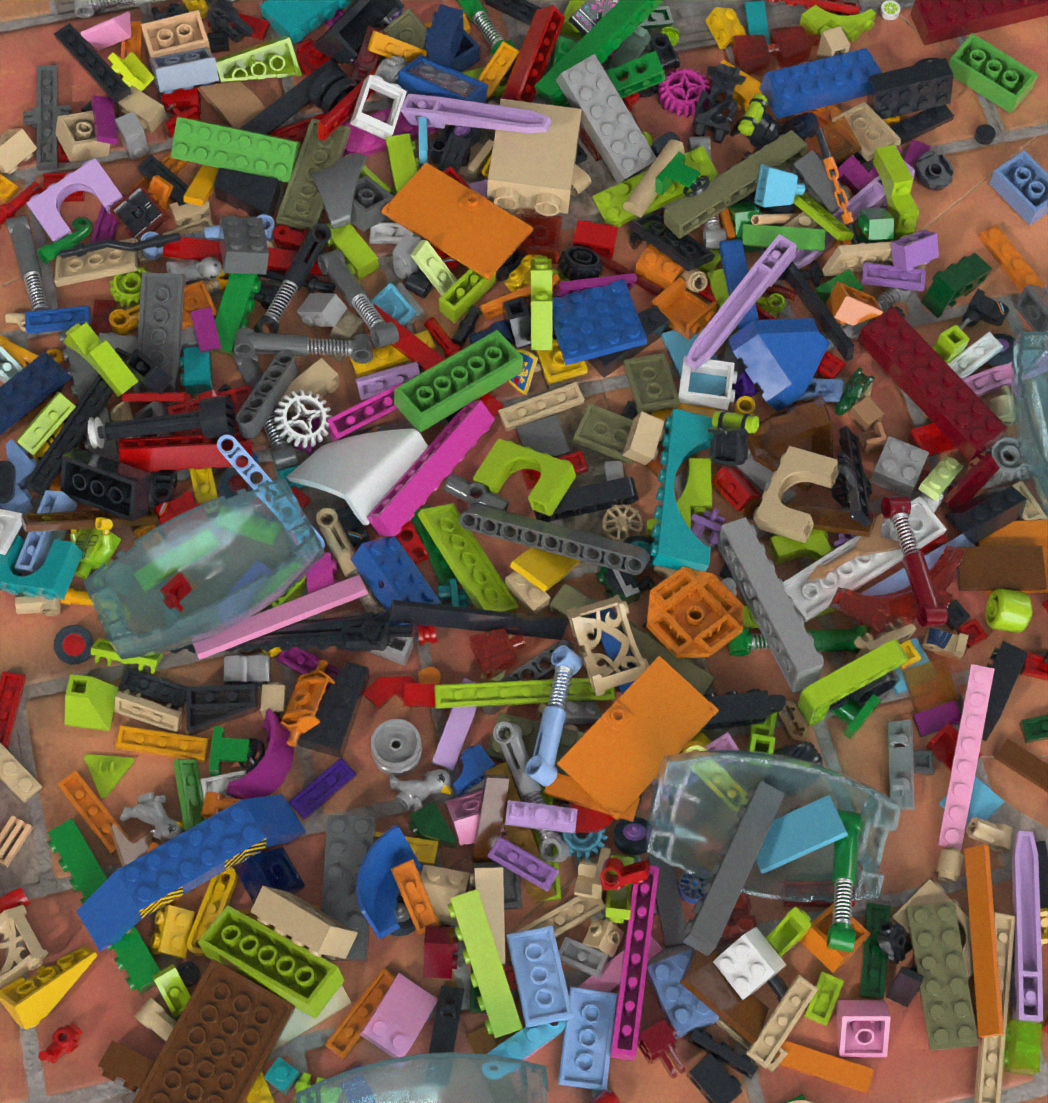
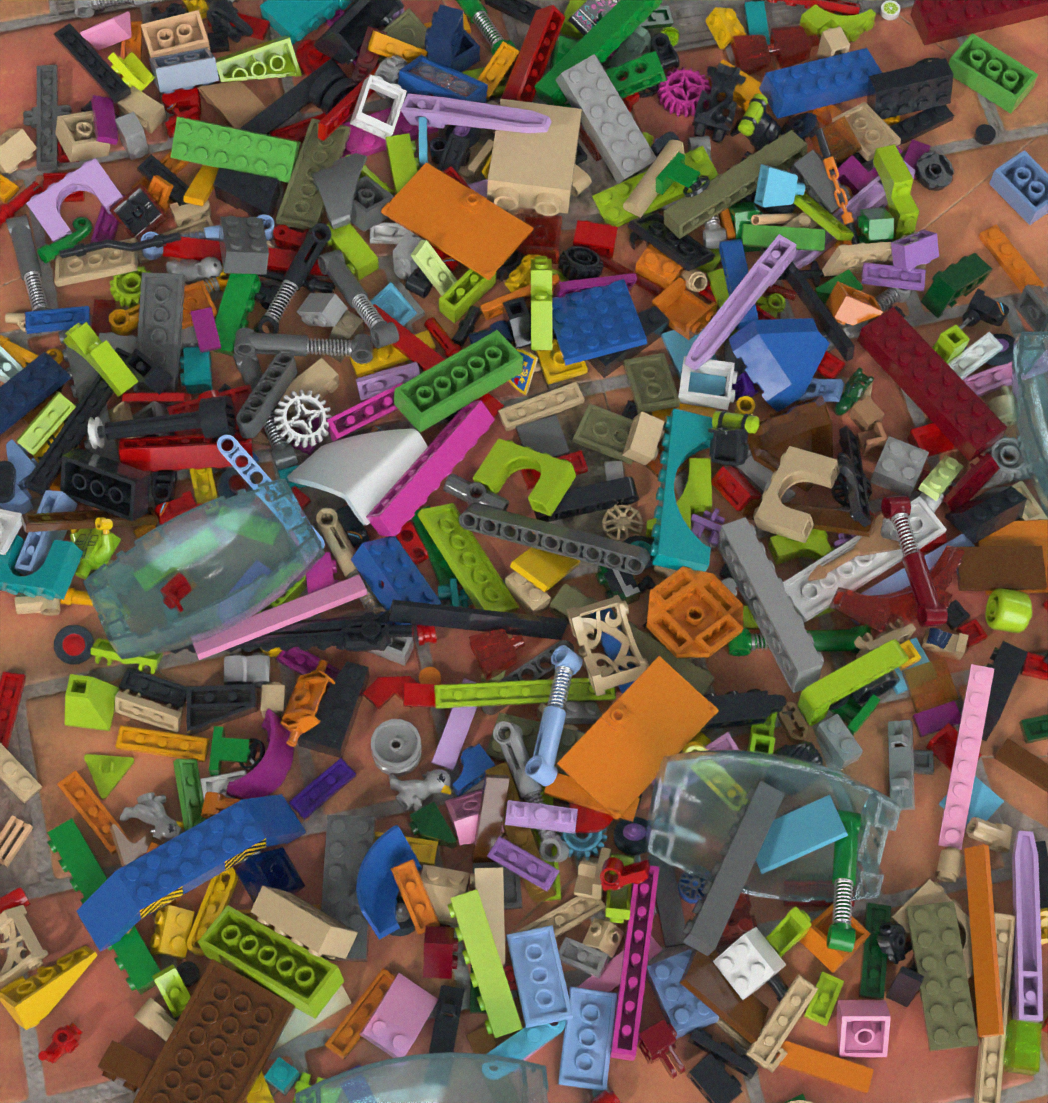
(838, 741): none -> light grey brick

